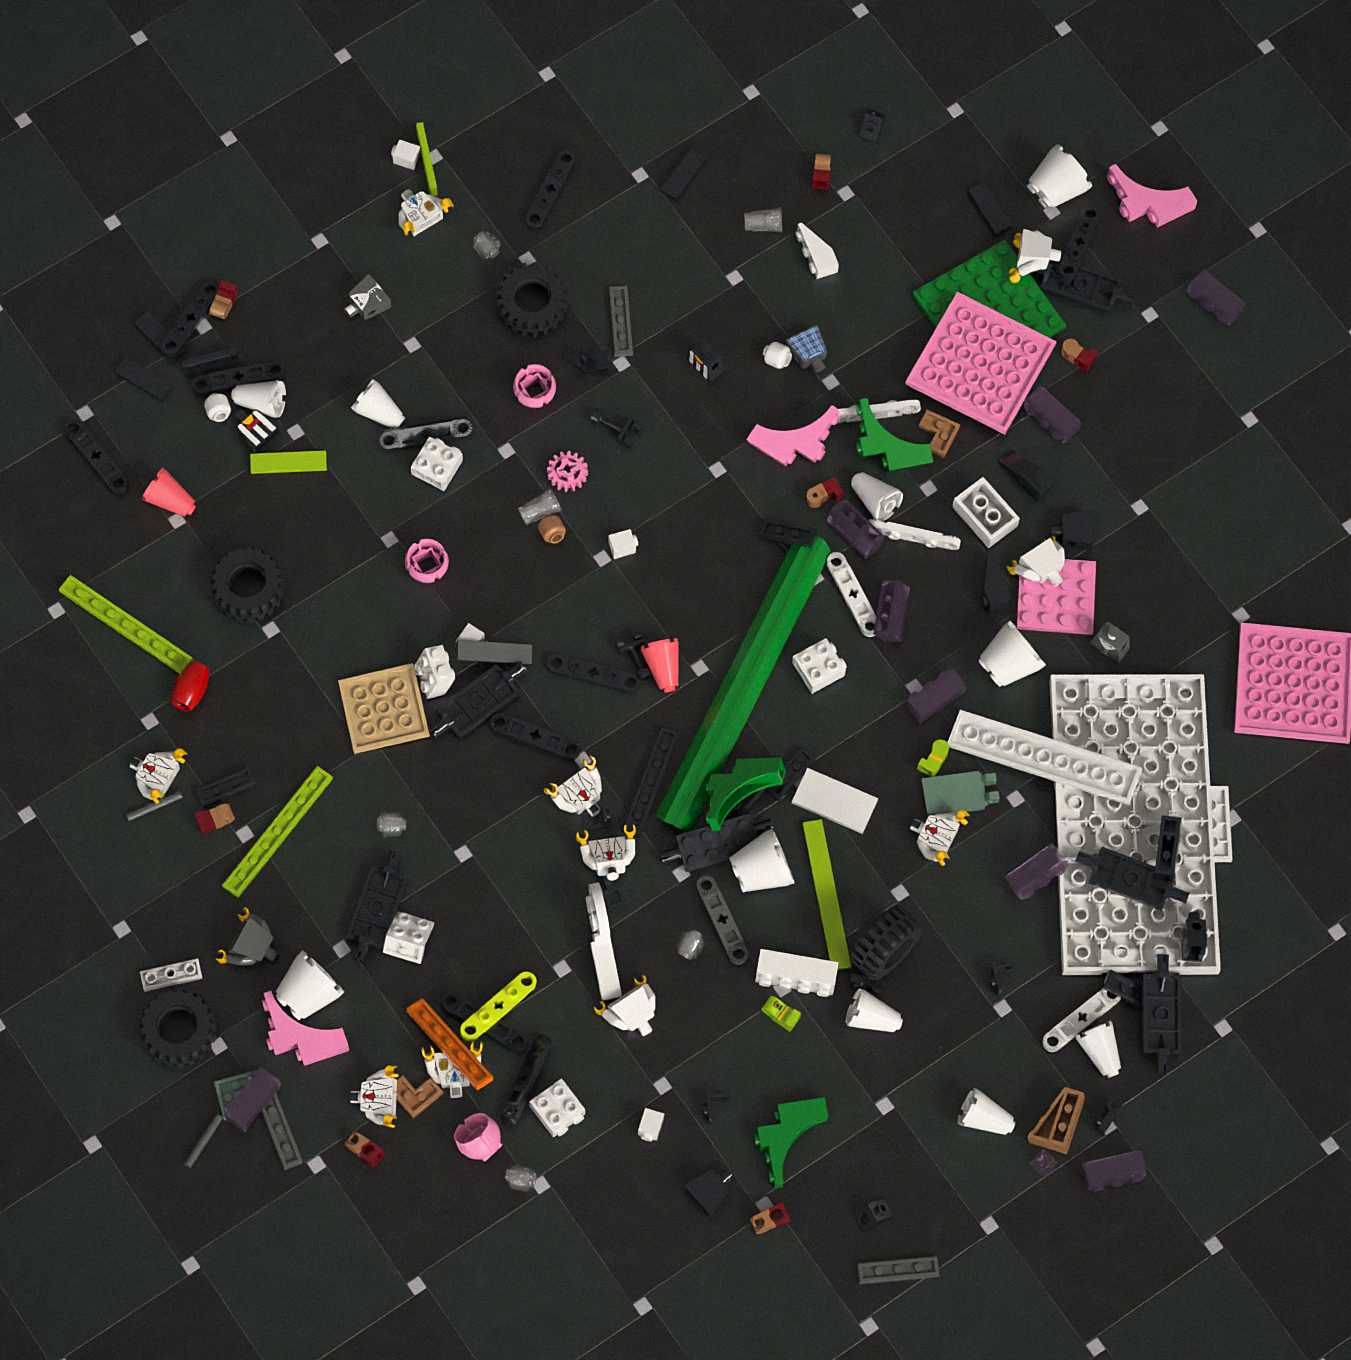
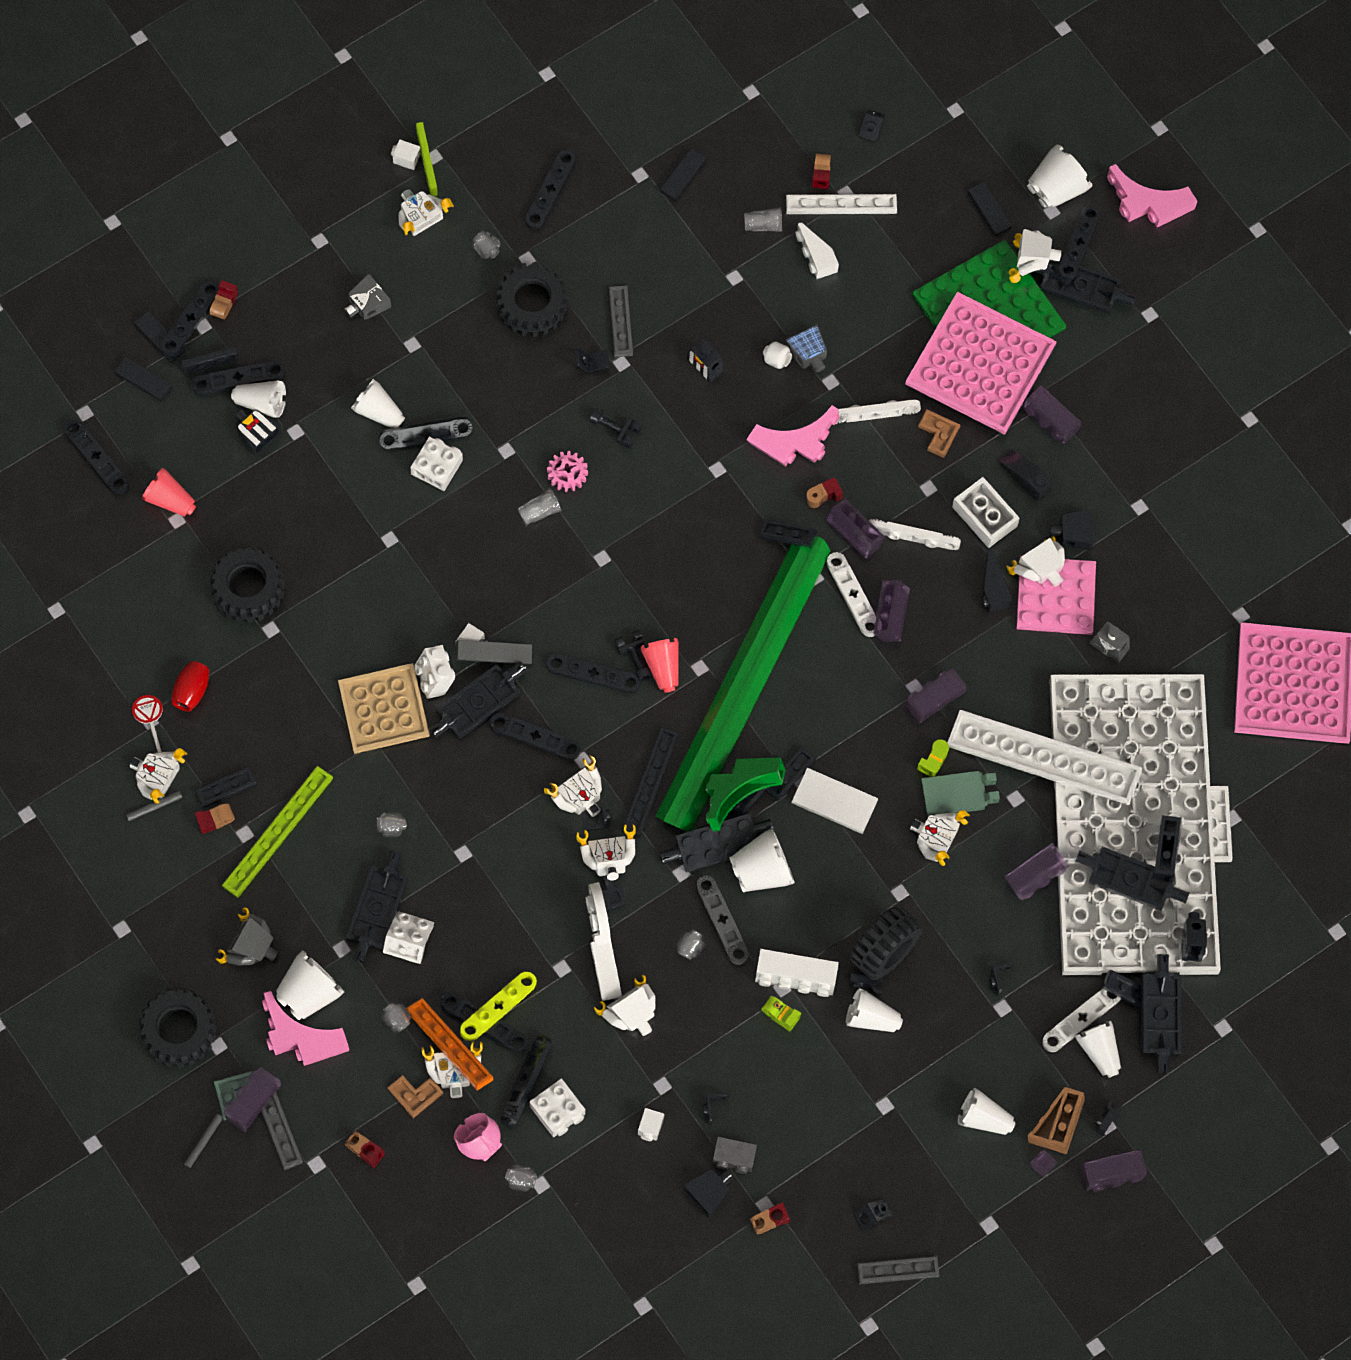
(125, 624): lime plate -> none
(148, 710): none -> piece
(159, 978): white tile -> none
(217, 407): white head -> none
(288, 462): lime tile -> none
(378, 1096): white torso -> none
(396, 1017): none -> clear head
(422, 551): bright pink piece -> none
(529, 377): bright pink piece -> none
(551, 529): medium nougat head -> none
(622, 543): white brick -> none
(734, 1155): none -> flat silver piece
(793, 1121): green arch -> none
(819, 665): white brick -> none
(826, 894): lime tile -> none
(842, 204): none -> white tile
(876, 495): white cone -> none
(877, 441): green arch -> none
(1010, 656): white cone -> none
(1078, 355): leg -> none
(1216, 297): clear purple brick -> none

